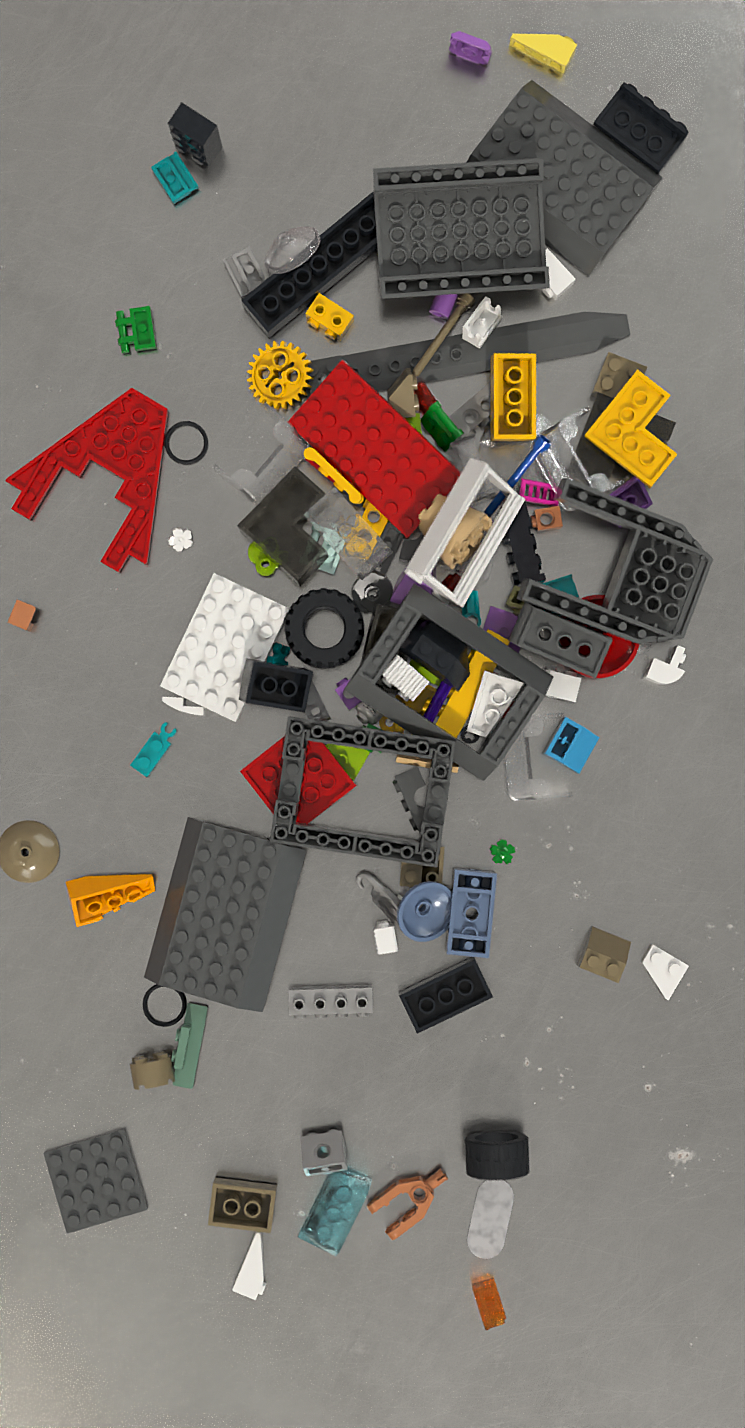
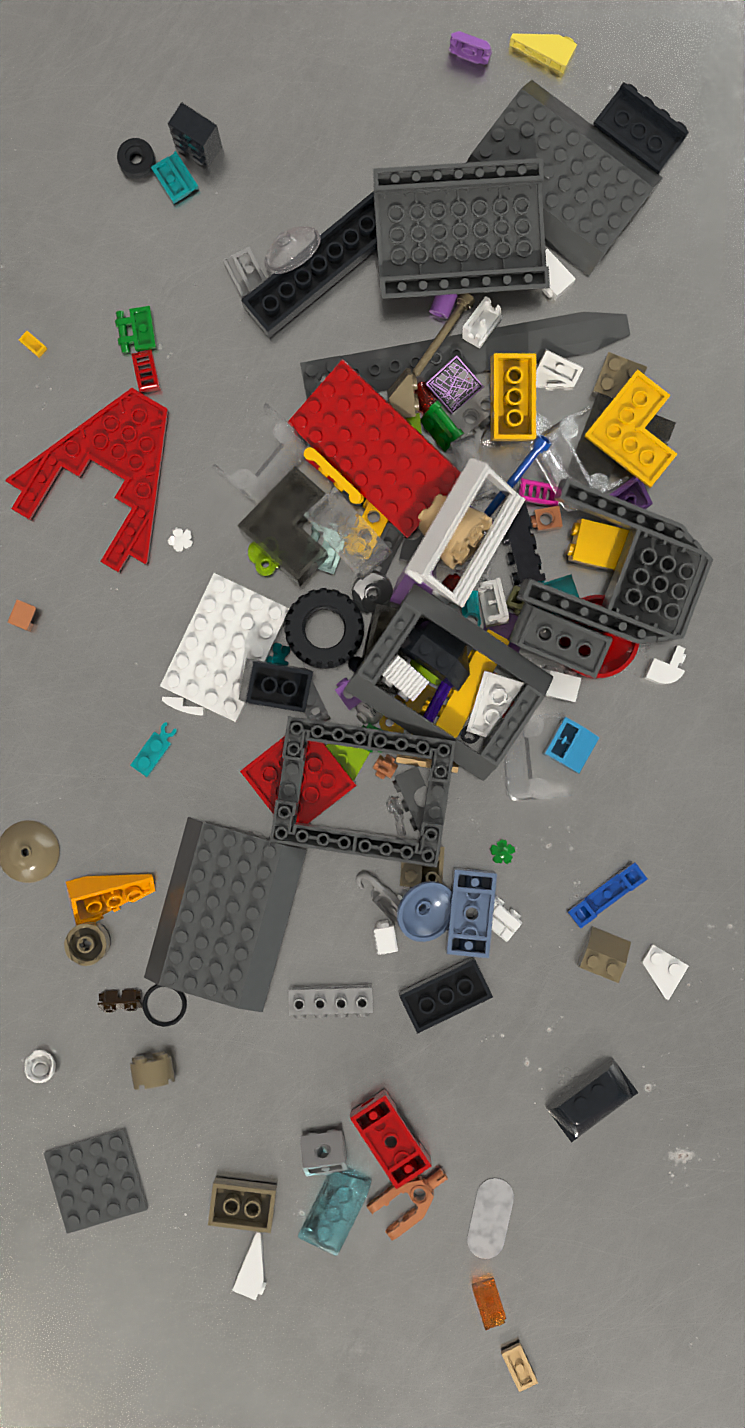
(33, 344): none -> yellow piece
(39, 1066): none -> white hair
(82, 954): none -> dark tan brick
(128, 1002): none -> dark brown hinge
(133, 146): none -> black tyre
(151, 387): none -> red slope
(189, 1045): sand green bracket -> none
(190, 424): black tyre -> none
(269, 360): yellow gear -> none
(329, 317): yellow brick -> none
(354, 663): none -> black hinge
(378, 1120): none -> red plate
(385, 766): none -> nougat gear
(395, 806): none -> clear plate
(454, 384): none -> tile
(493, 603): none -> white hinge
(497, 1155): black tyre -> none
(504, 921): none -> white brick
(519, 1367): none -> tan plate
(556, 371): none -> white wing
(591, 1100): none -> black windscreen
(596, 544): none -> yellow brick
(607, 894): none -> blue slope

